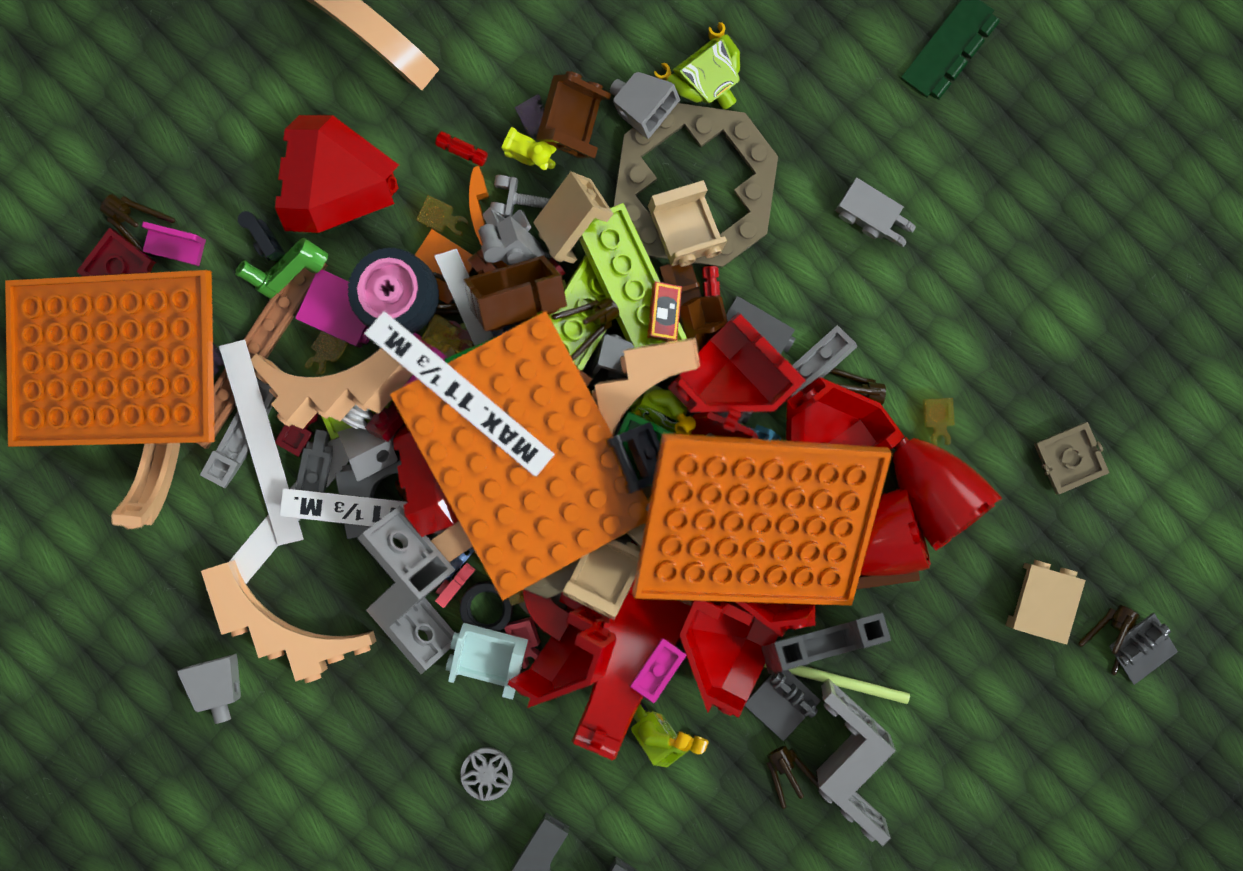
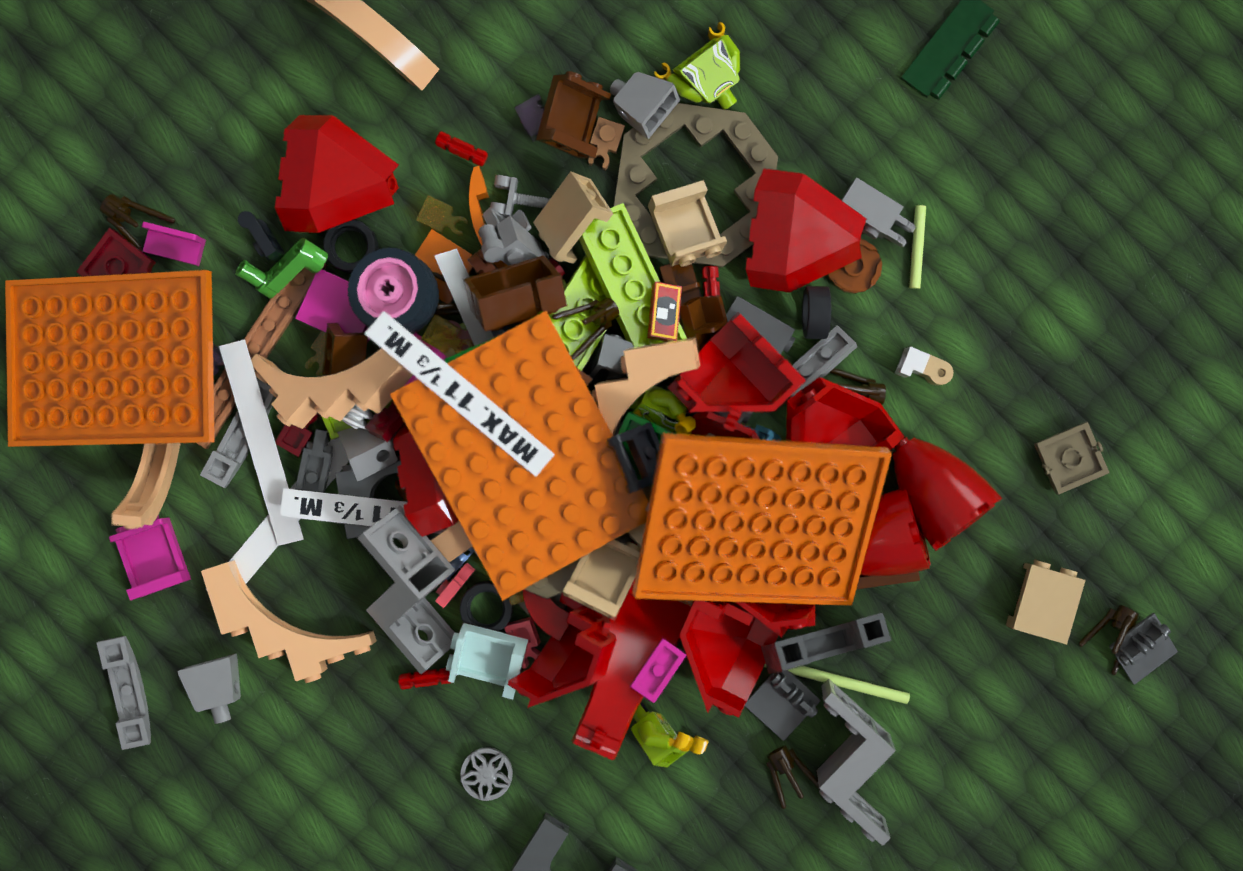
(127, 690): none -> light grey slope
(151, 557): none -> dark pink panel
(332, 235): none -> black tyre
(342, 349): none -> reddish brown panel
(427, 678): none -> red axle
(528, 150): neon yellow animal -> none
(607, 139): none -> medium nougat plate
(799, 232): none -> red panel
(816, 312): none -> black tyre
(860, 274): none -> dark orange tile
(917, 247): none -> yellowish green bar
(925, 365): none -> leg
(939, 415): clear yellow plate -> none

